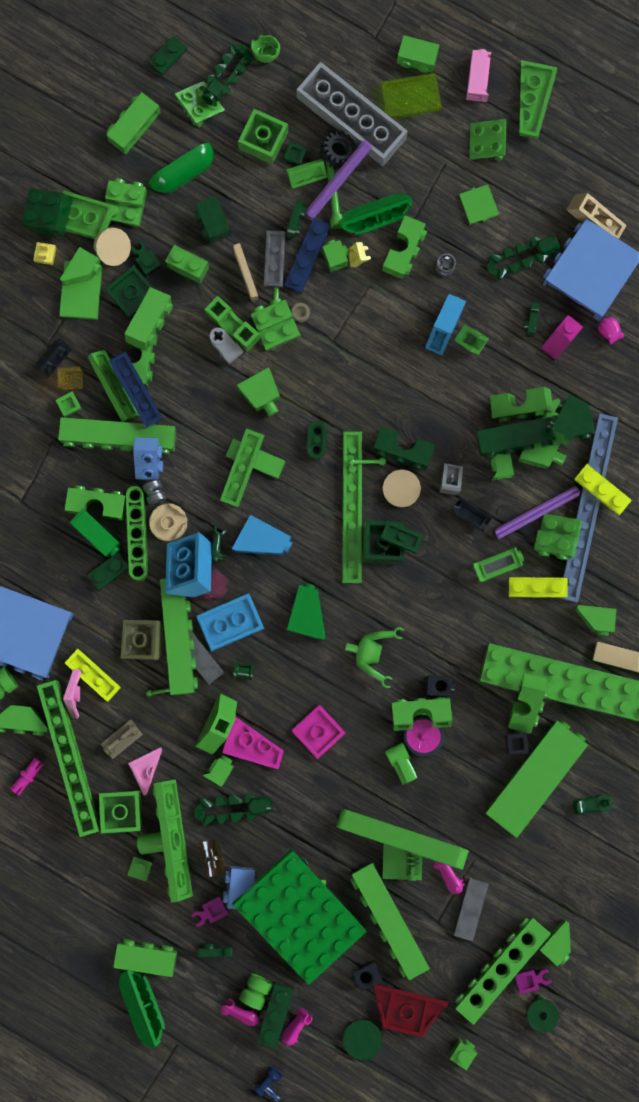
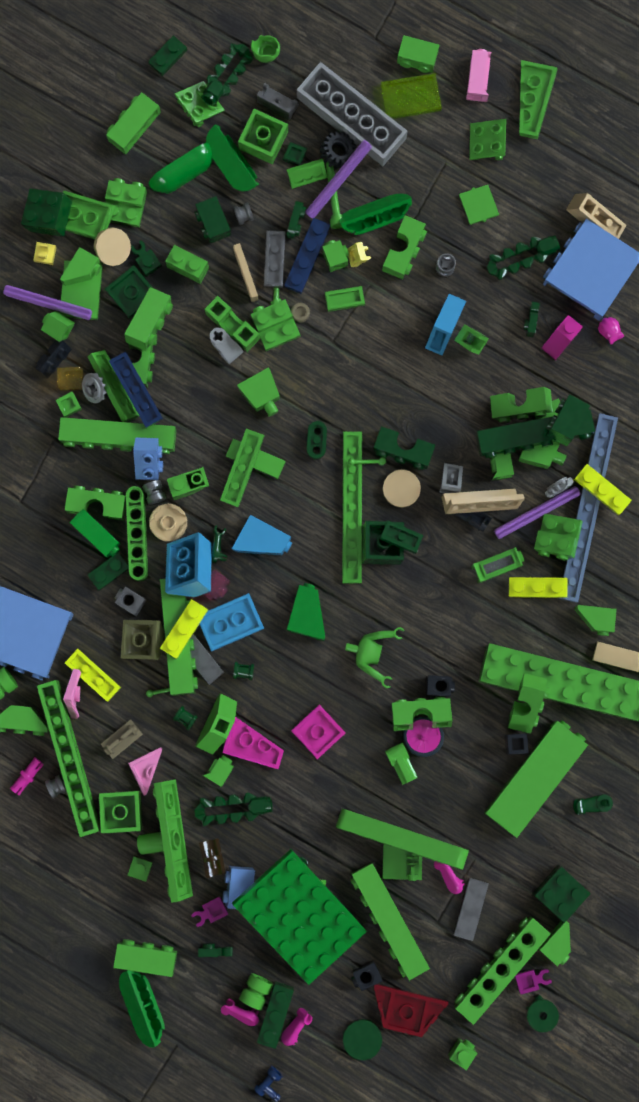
(47, 302): none -> medium lavender axle
(56, 786): none -> flat silver wheel
(57, 325): none -> bright green brick
(89, 390): none -> light grey gear
(138, 601): none -> flat silver brick
(184, 629): none -> neon yellow plate
(185, 718): none -> dark green bush
(187, 483): none -> bright green slope
(231, 160): none -> green brick
(243, 213): none -> flat silver wheel
(277, 102): none -> flat silver hinge
(344, 298): none -> bright green tile
(481, 501): none -> tan fence
(559, 487): none -> light grey gear
(561, 893): none -> dark green brick

